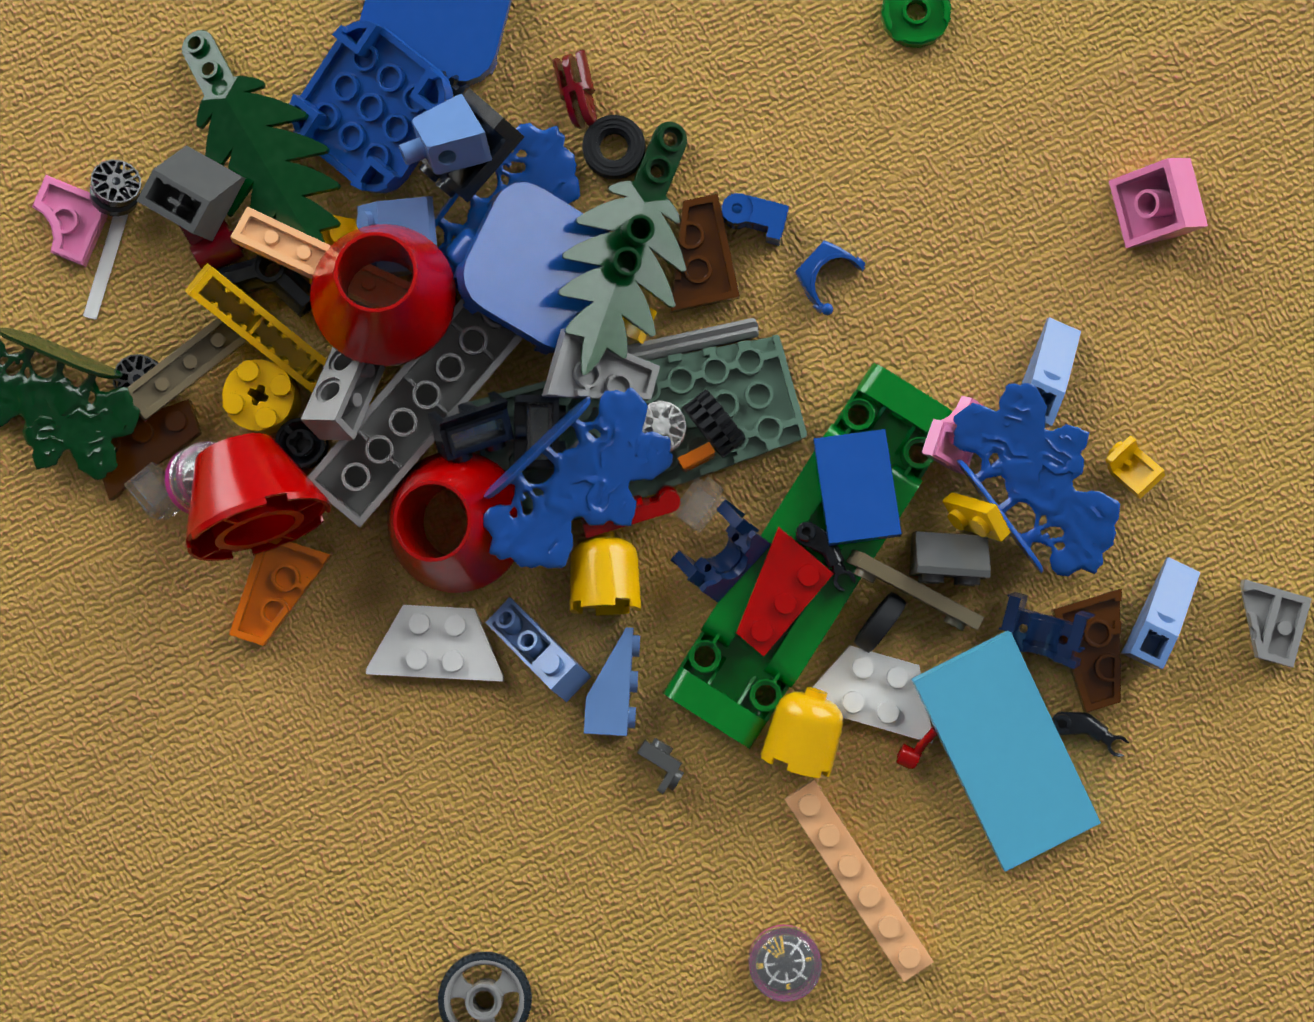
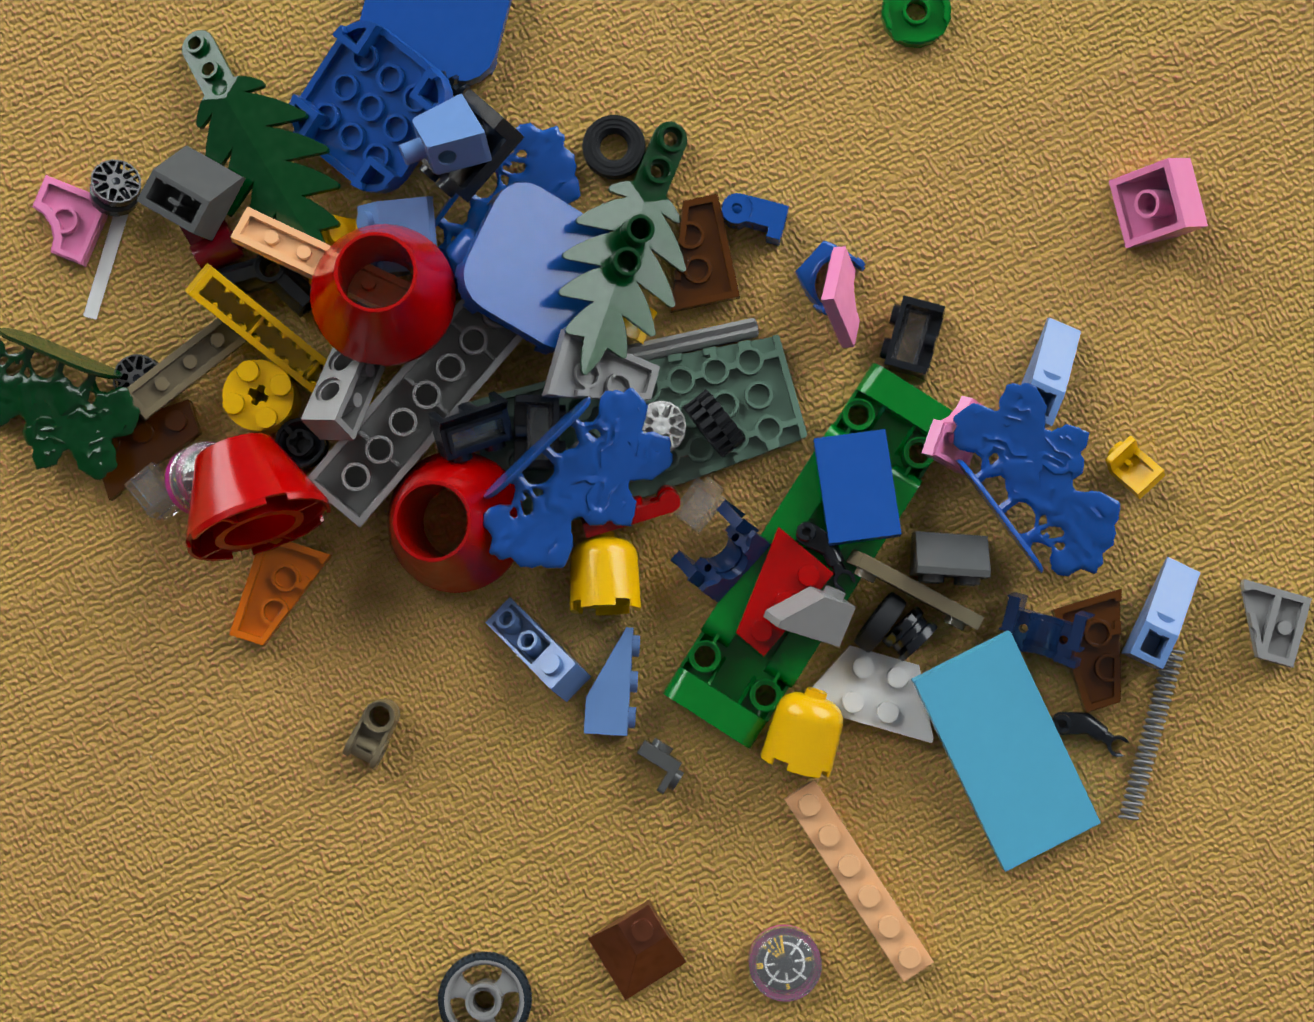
(369, 738): none -> dark tan piece
(436, 645): white wing -> none
(576, 88): dark red arm -> none
(637, 949): none -> copper slope
(696, 457): orange tile -> none
(814, 614): none -> light grey slope
(839, 297): none -> bright pink tile
(909, 633): none -> black wheel
(910, 756): red hand -> none
(913, 337): none -> black window
(976, 516): yellow plate -> none
(1146, 742): none -> light grey piece

